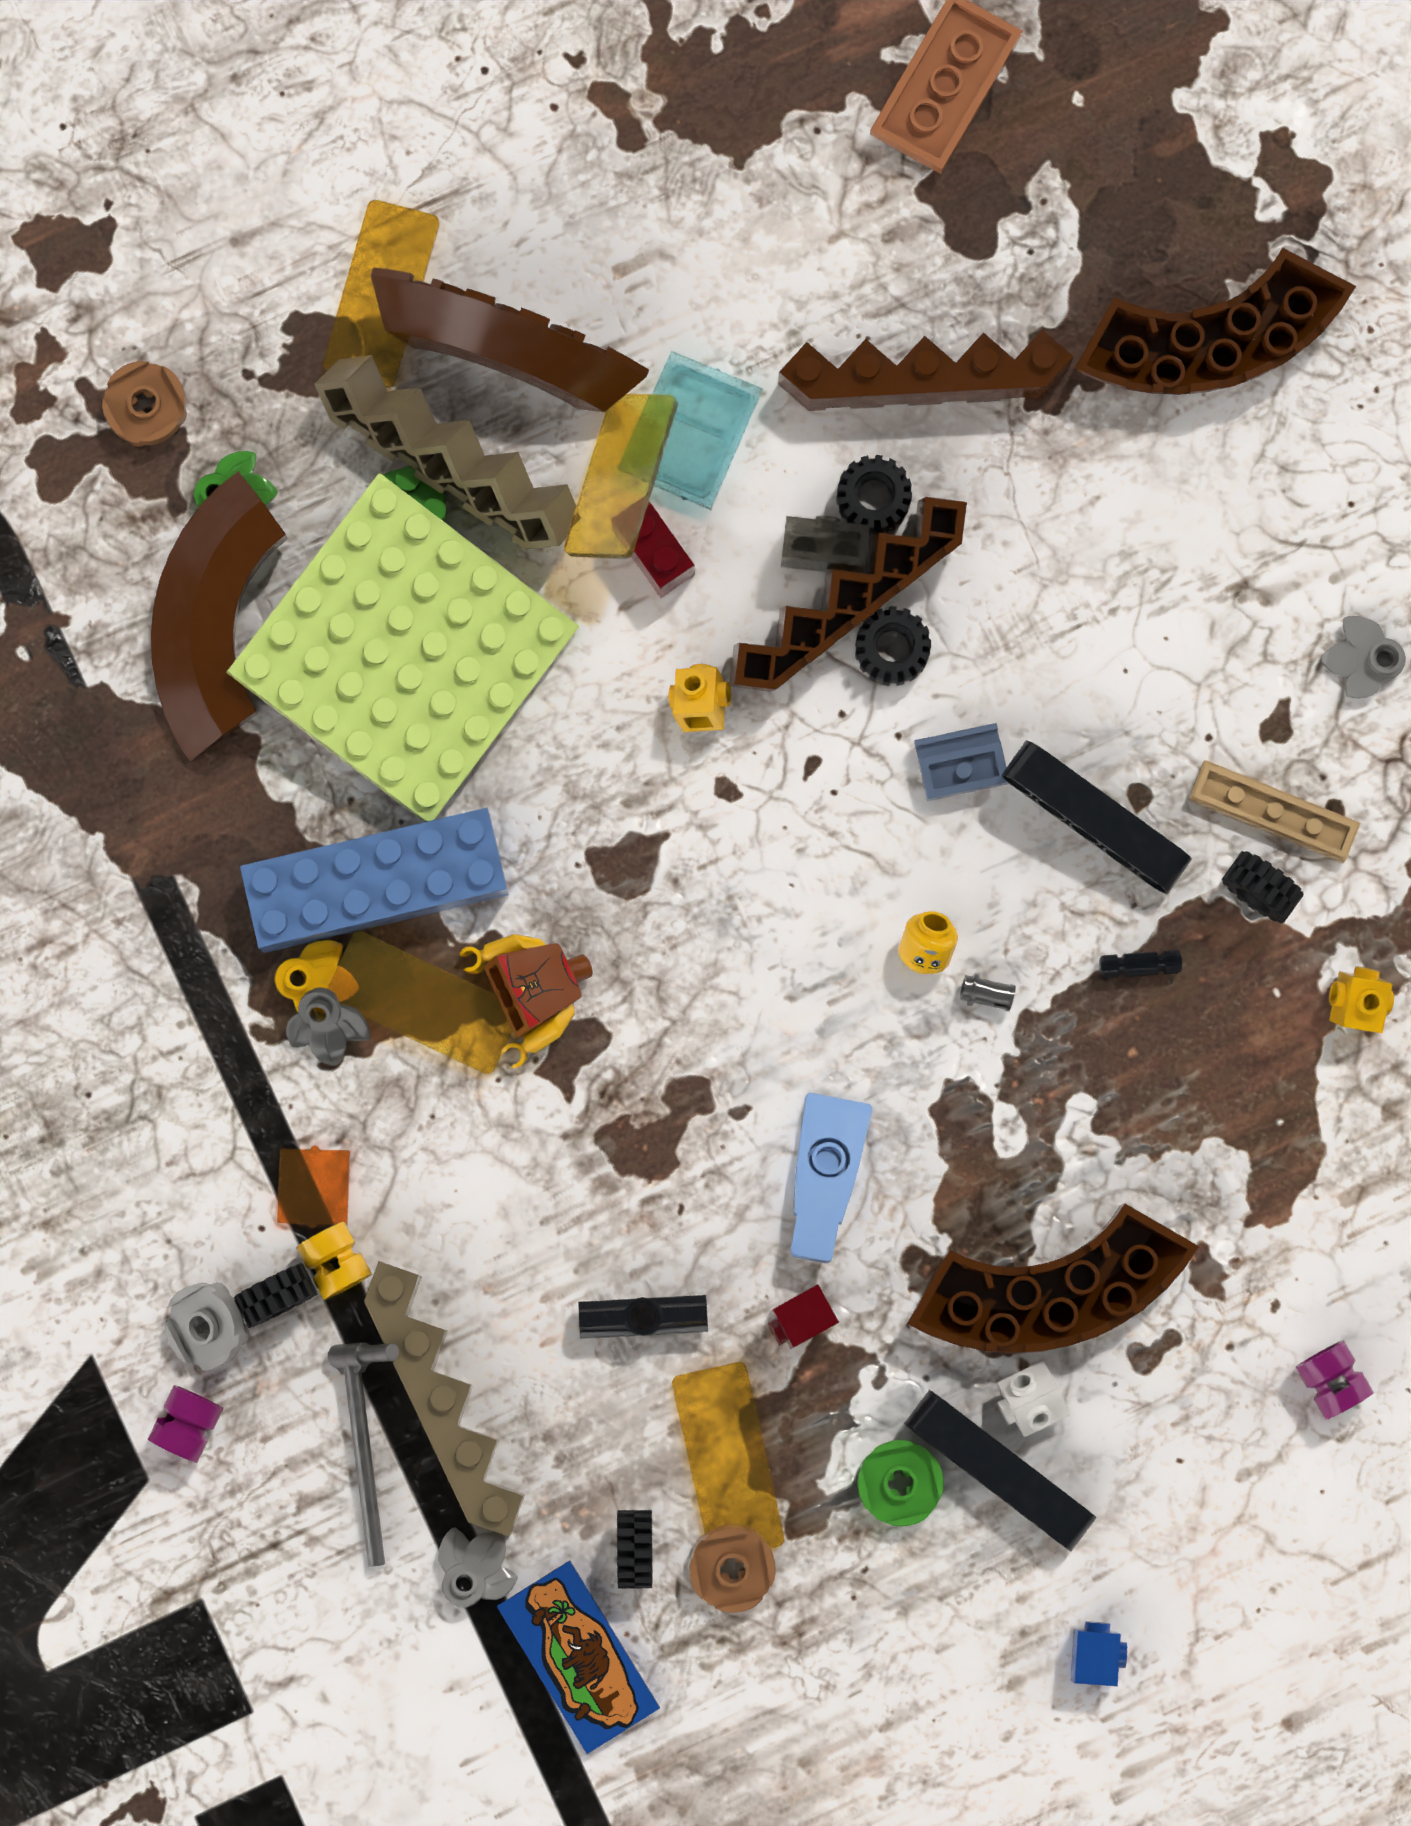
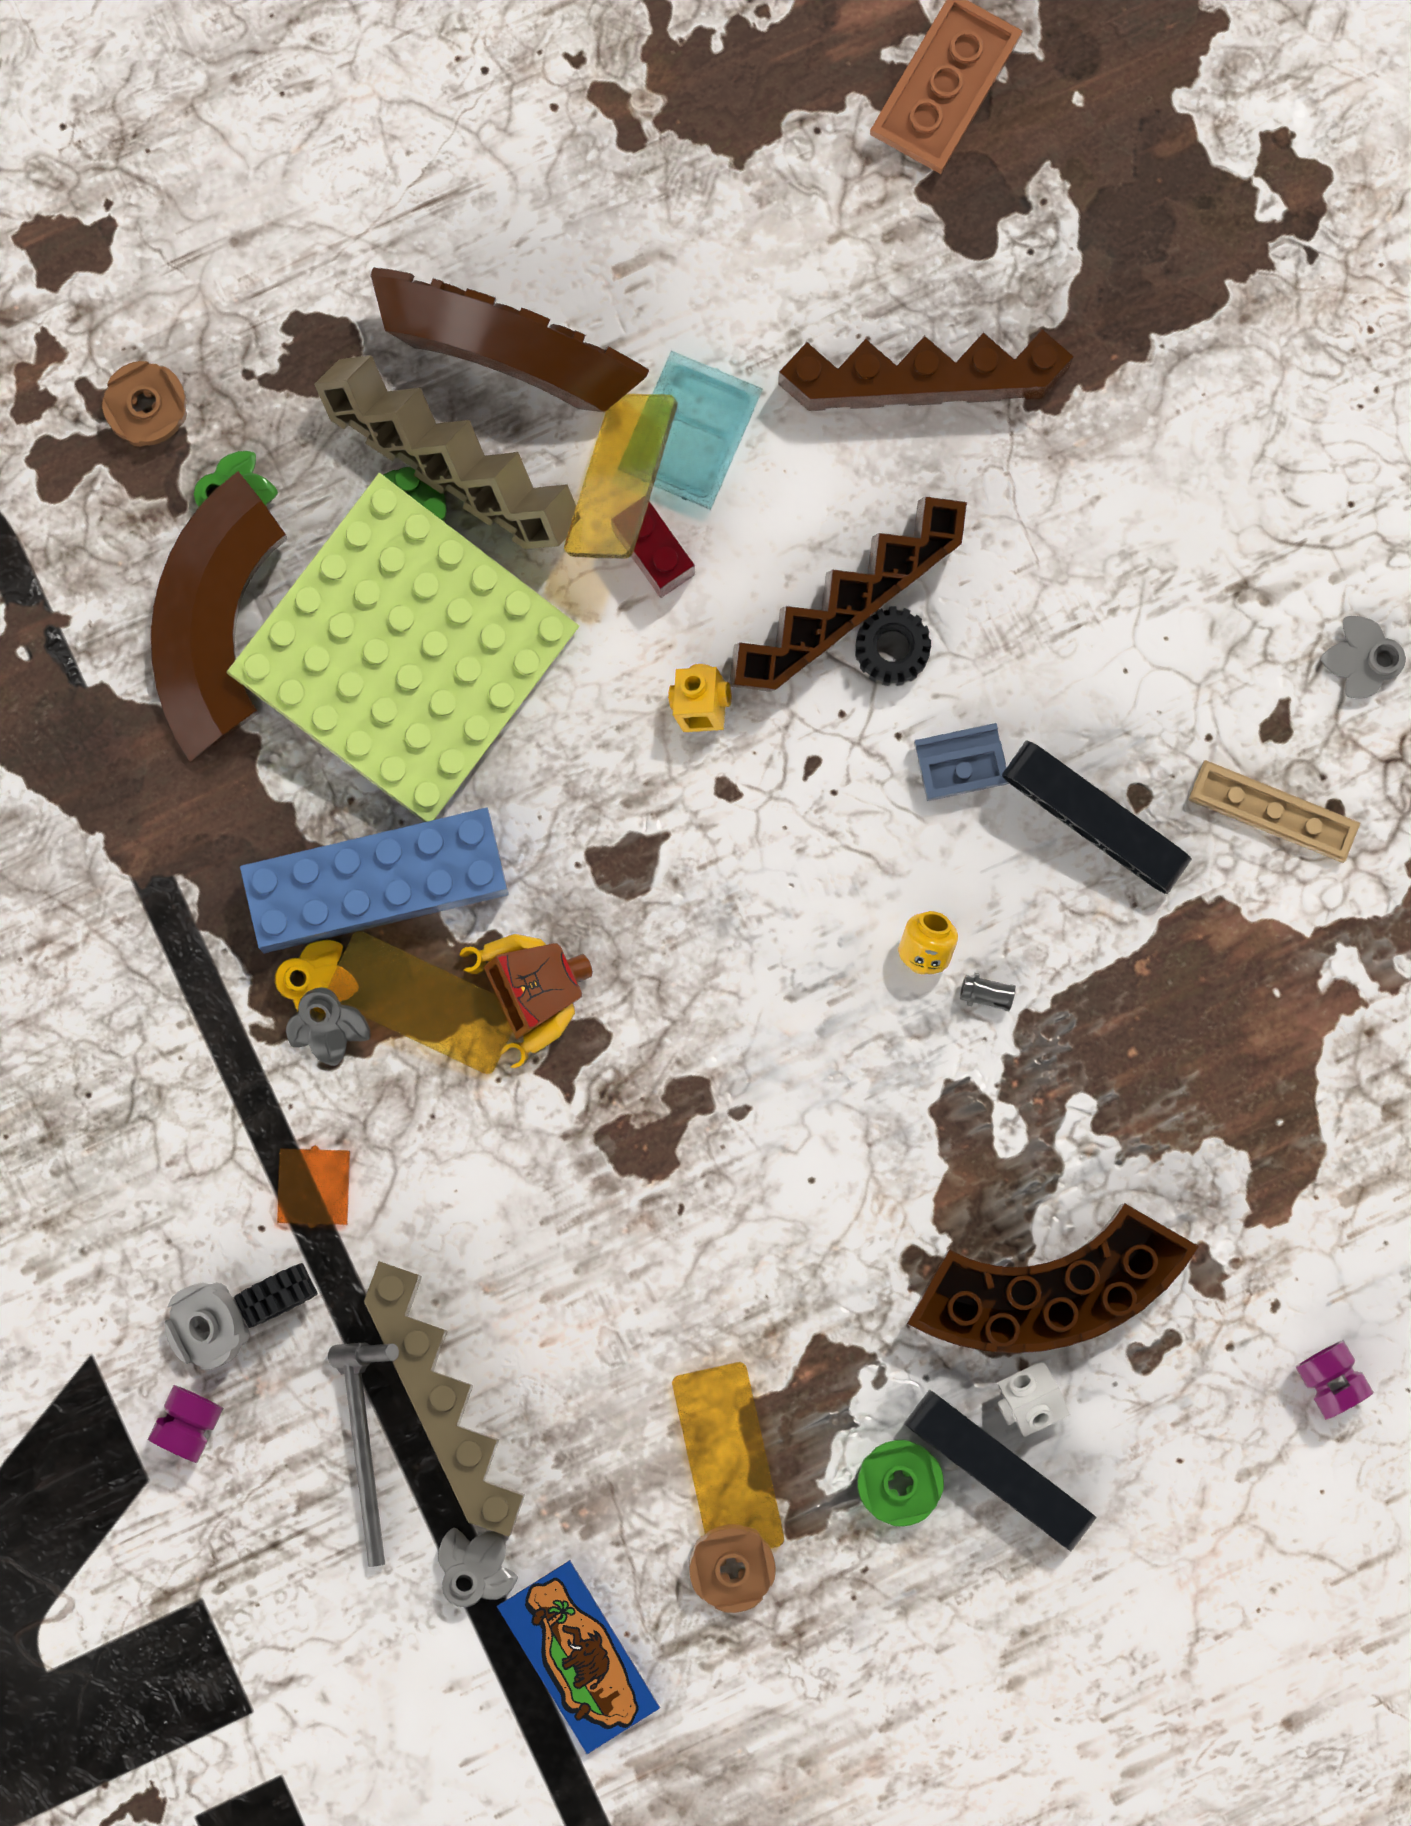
(324, 1248): yellow wheel -> none
(388, 239): clear yellow piece -> none
(613, 1317): black piece -> none
(634, 1549): black tyre -> none
(802, 1318): dark red brick -> none
(824, 544): clear smoke brick -> none
(826, 1172): light blue piece -> none
(878, 470): black tyre -> none
(1097, 1655): blue brick -> none
(1140, 964): black axle -> none
(1219, 342): reddish brown brick -> none
(1262, 887): black tyre -> none
(1361, 1000): yellow brick -> none

